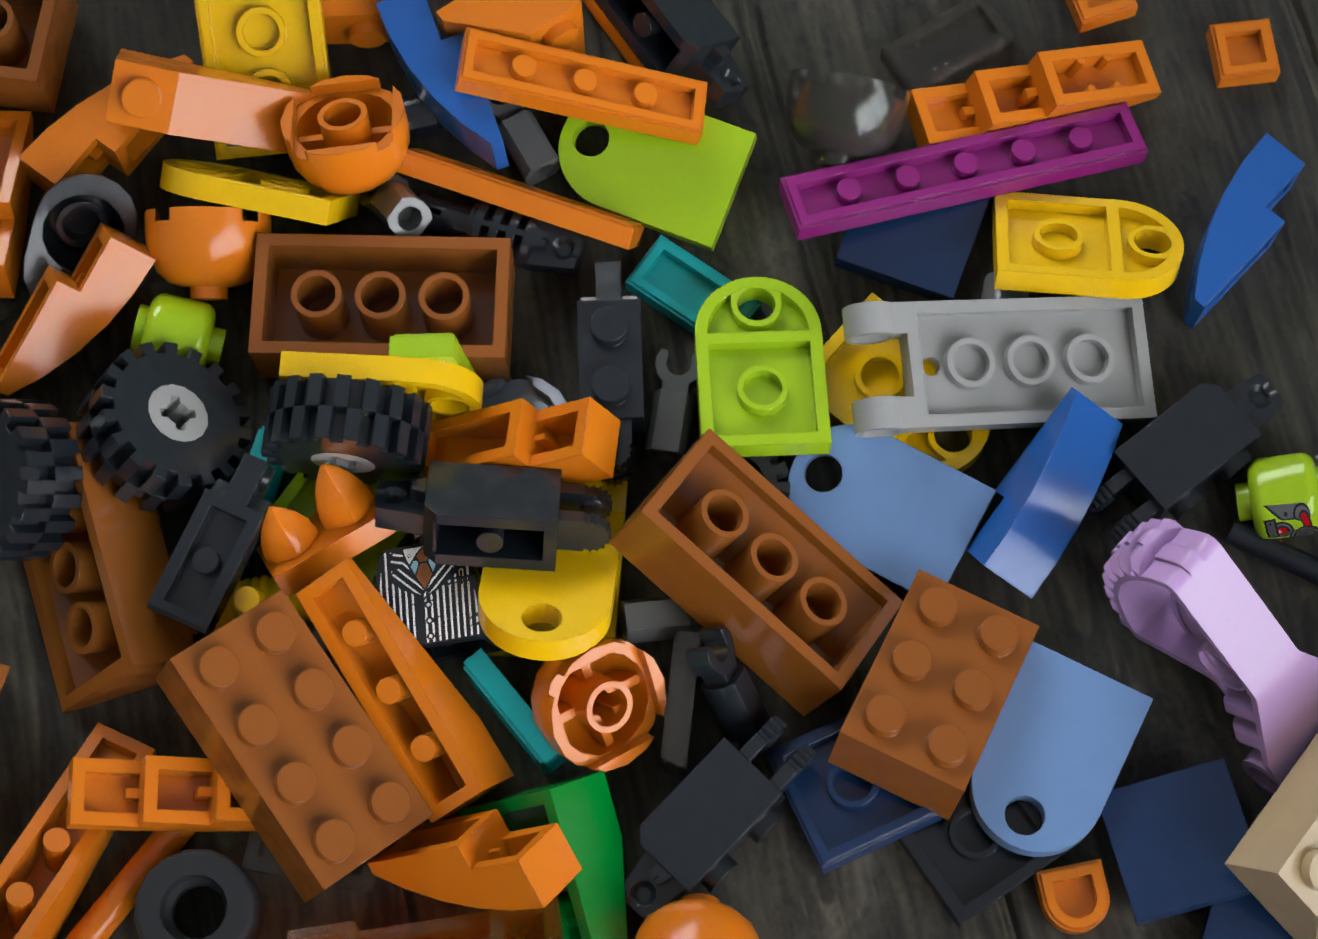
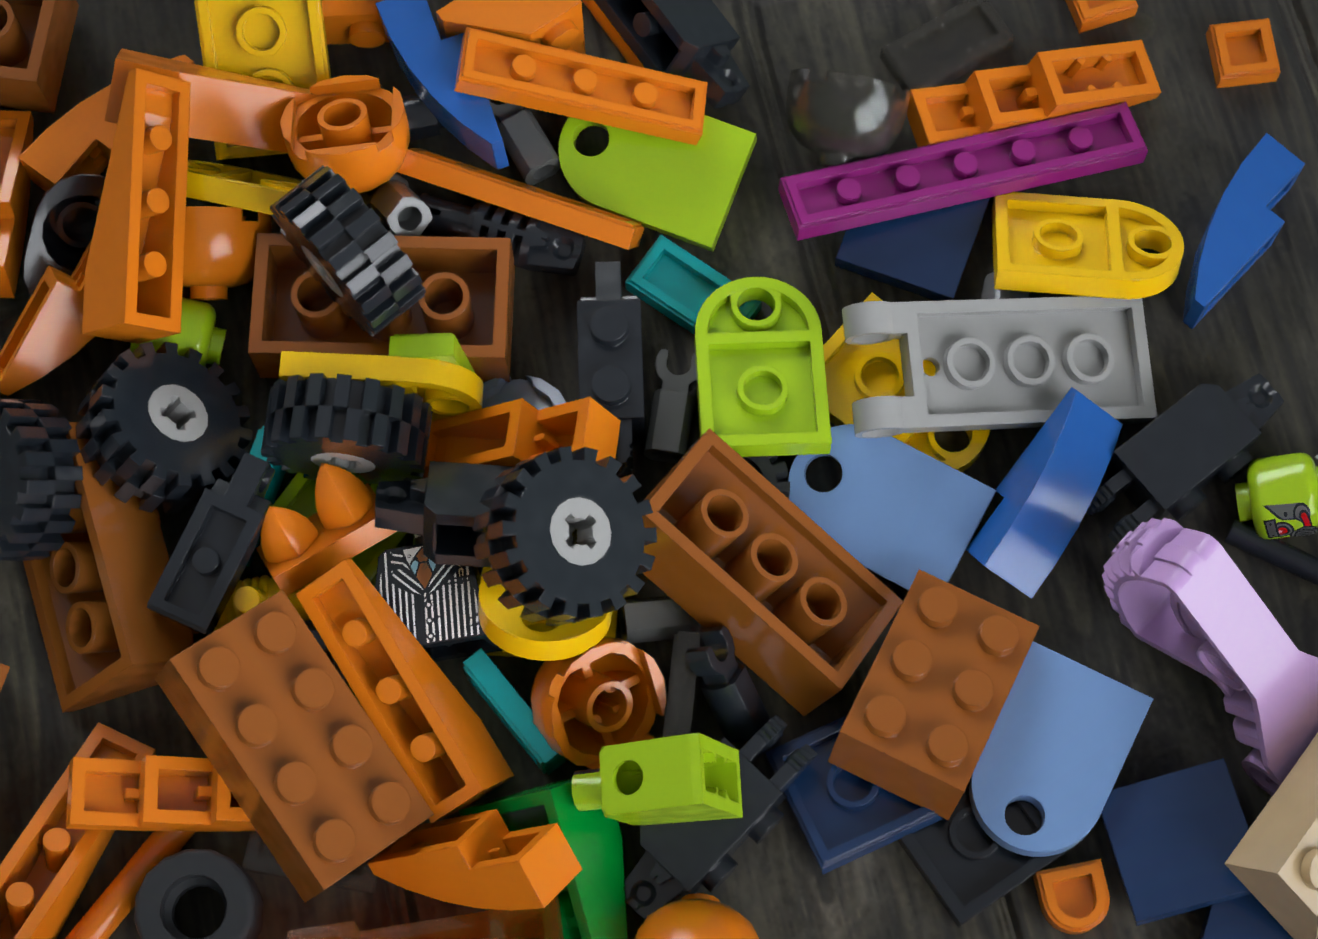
(140, 224): none -> orange slope
(348, 250): none -> black wheel
(532, 536): none -> black wheel
(663, 781): none -> lime torso

